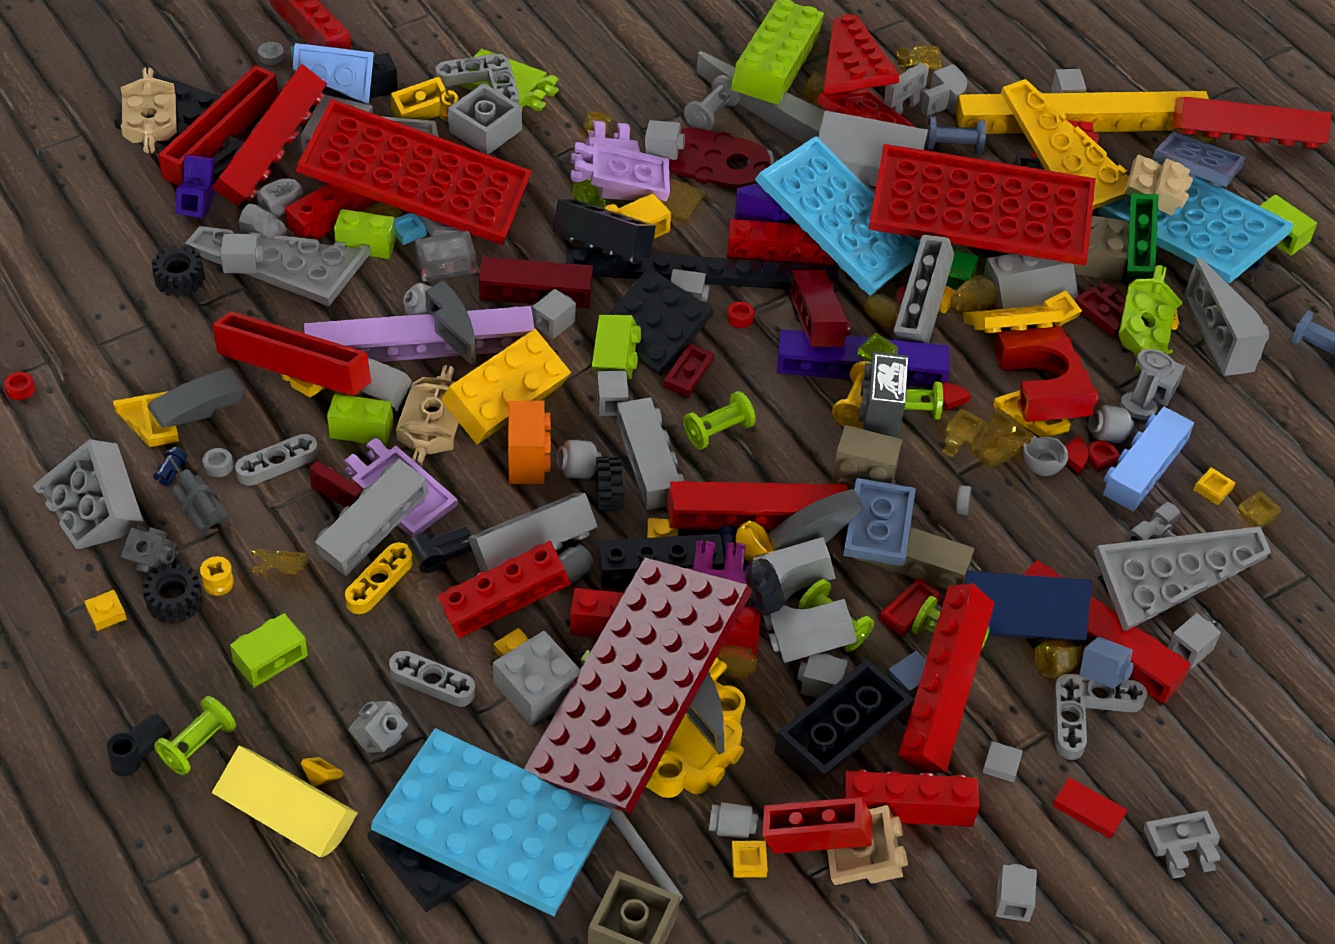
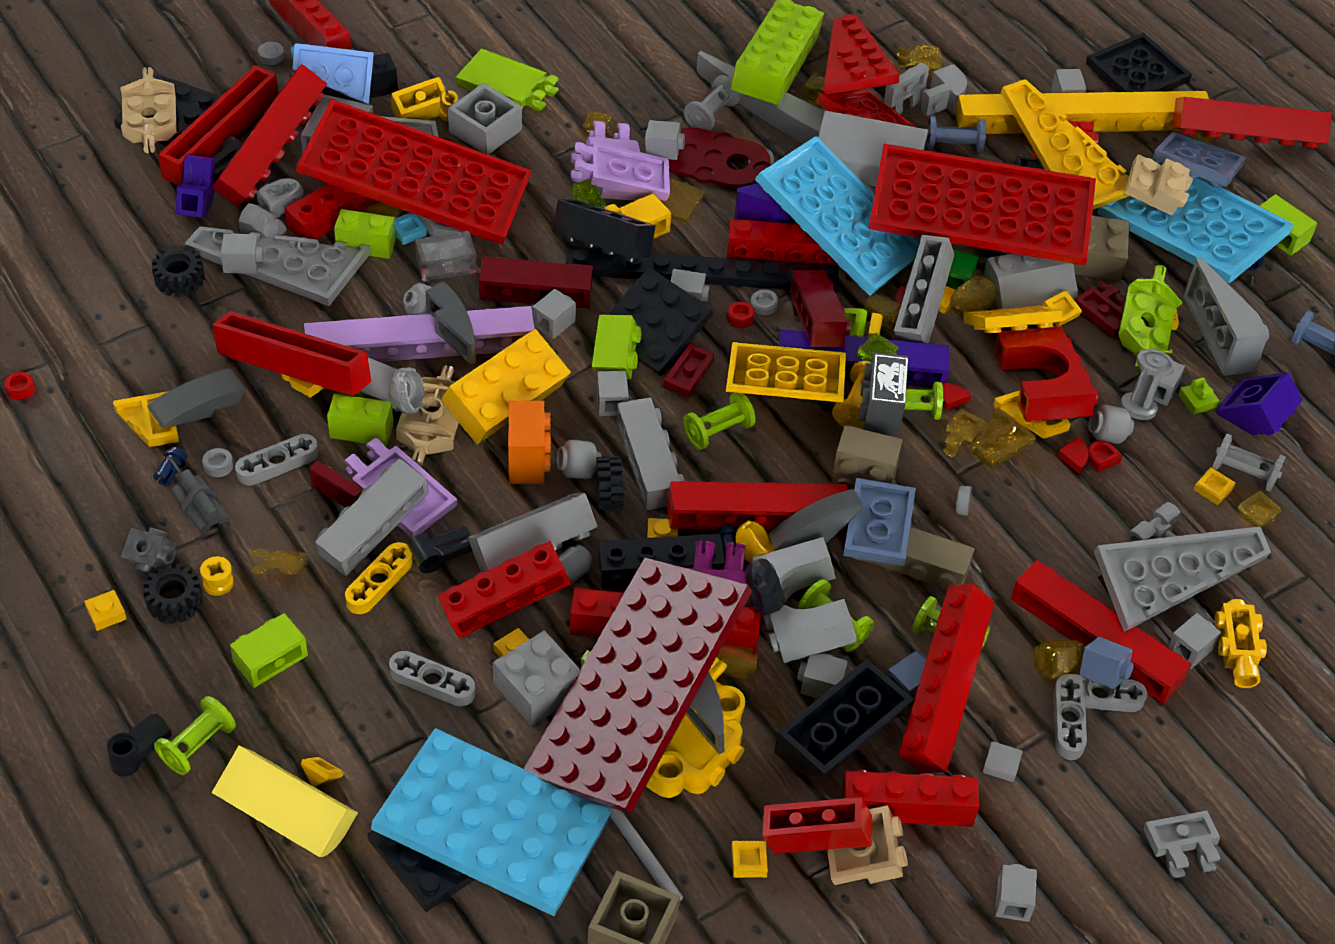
(91, 495): light grey wedge -> none
(378, 726): light grey brick -> none
(406, 390): none -> light grey hair
(490, 67): light grey beam -> none
(733, 820): light grey brick -> none
(764, 302): none -> light grey tile
(786, 372): none -> yellow slope
(858, 321): none -> lime tile
(875, 324): none -> yellow tile
(904, 609): red tile -> none
(1036, 605): dark blue tile -> none
(1045, 455): light grey hair -> none
(1090, 808): red tile -> none
(1138, 66): none -> black plate
(1142, 236): green brick -> none
(1147, 459): light blue brick -> none
(1198, 396): none -> lime tile
(1241, 648): none -> yellow brick
(1248, 462): none -> light grey hose
(1261, 403): none -> dark purple slope

